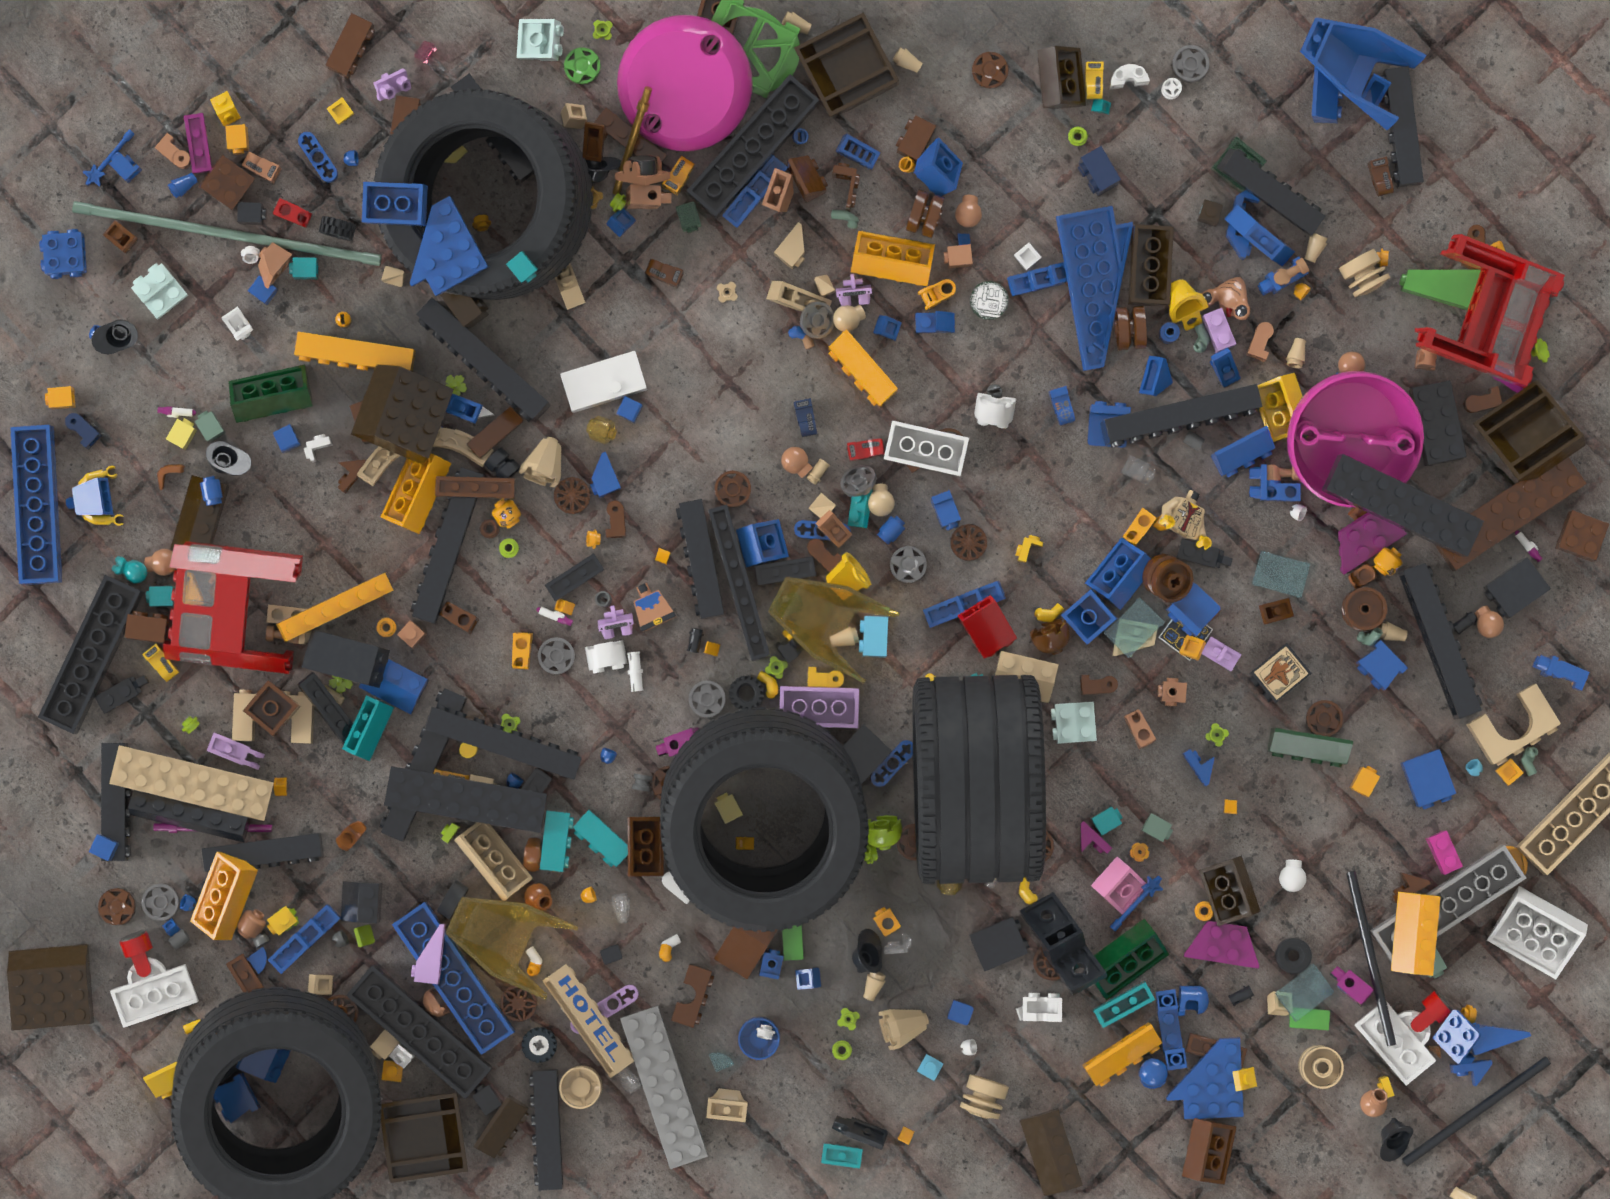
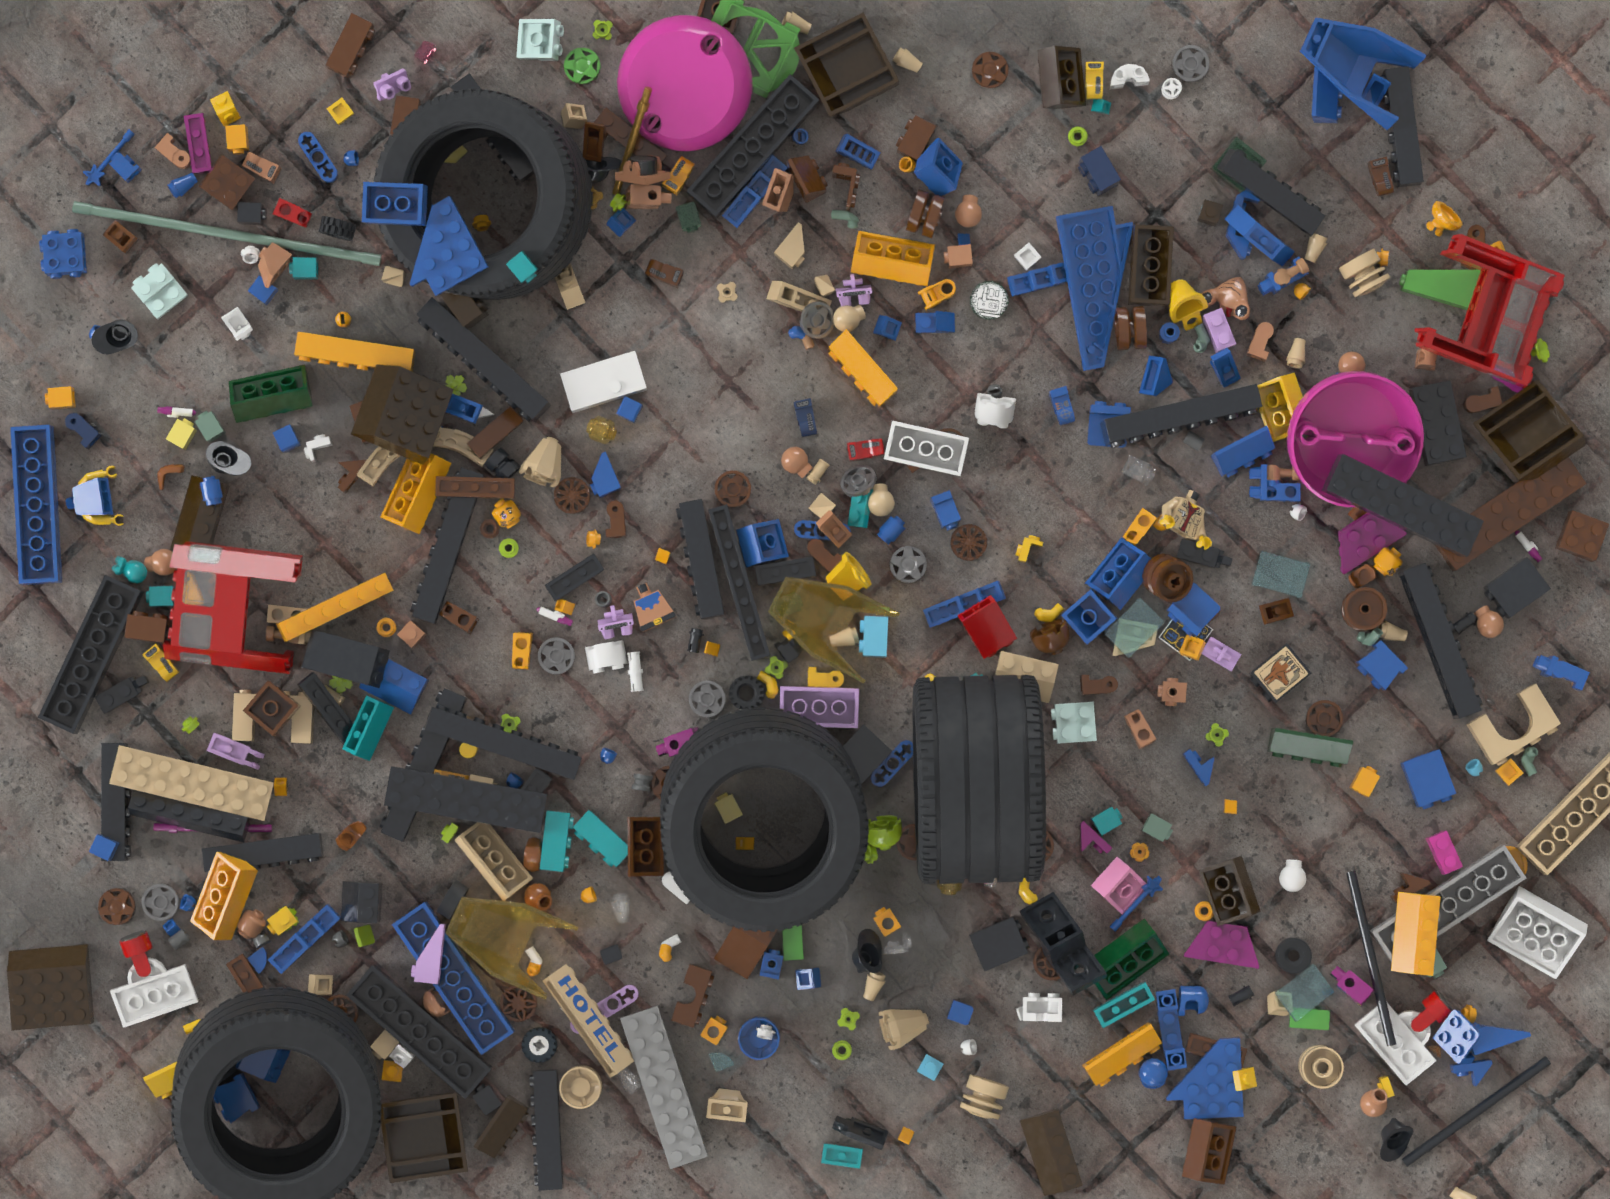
(718, 1022): none -> light orange bracket
(1443, 219): none -> light orange hair

